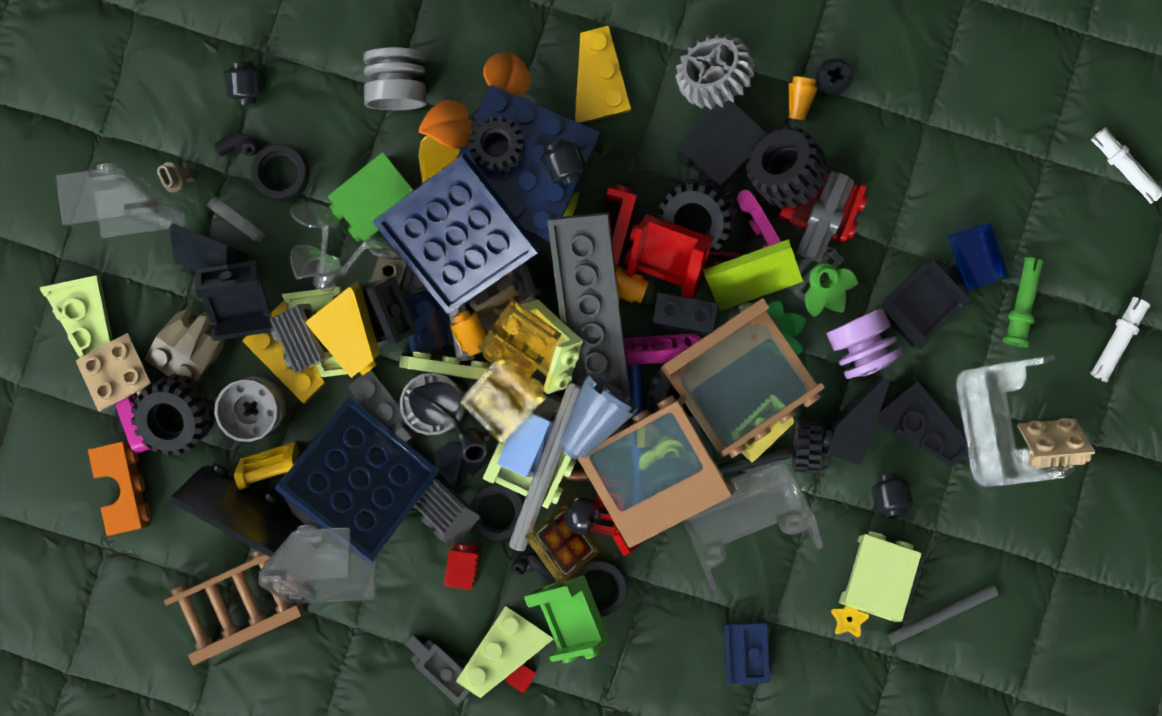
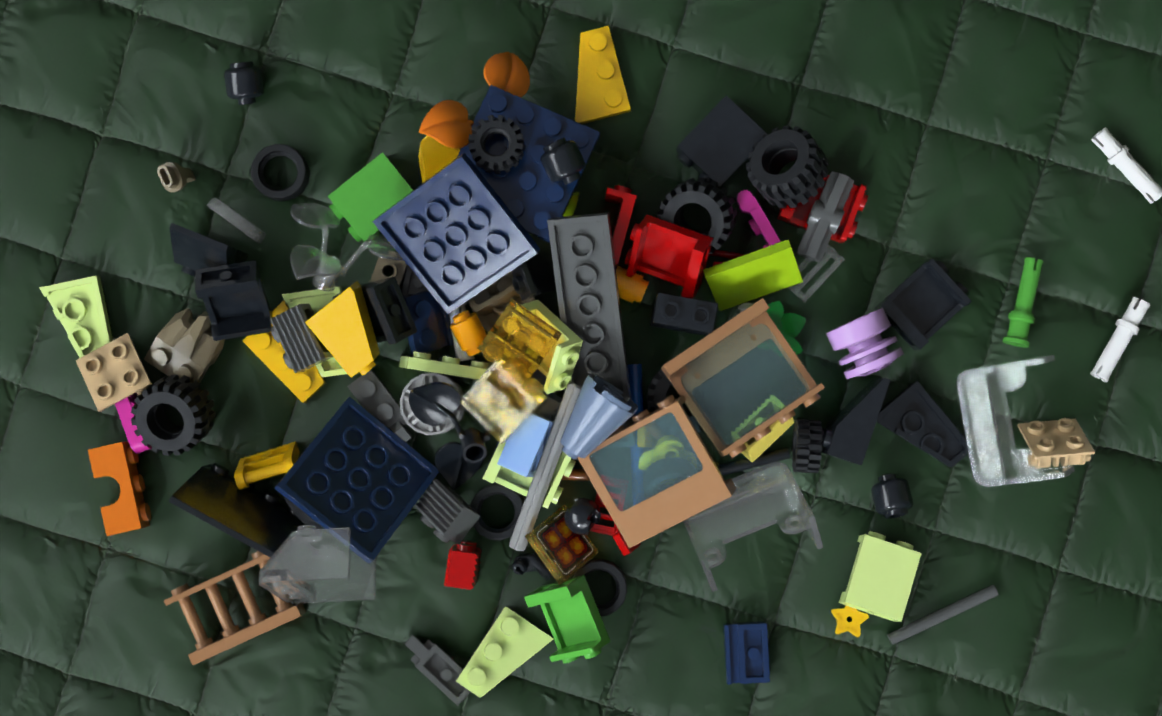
(116, 200): clear windscreen -> none
(233, 409): light grey wheel -> none
(238, 142): black arm -> none
(394, 74): light grey wheel -> none
(521, 677): red piece -> none
(642, 349): dark pink beam -> none
(717, 78): light grey gear -> none
(800, 97): light orange cone -> none
(830, 291): bright green plate -> none
(844, 73): black piece -> none
(978, 256): clear blue brick -> none

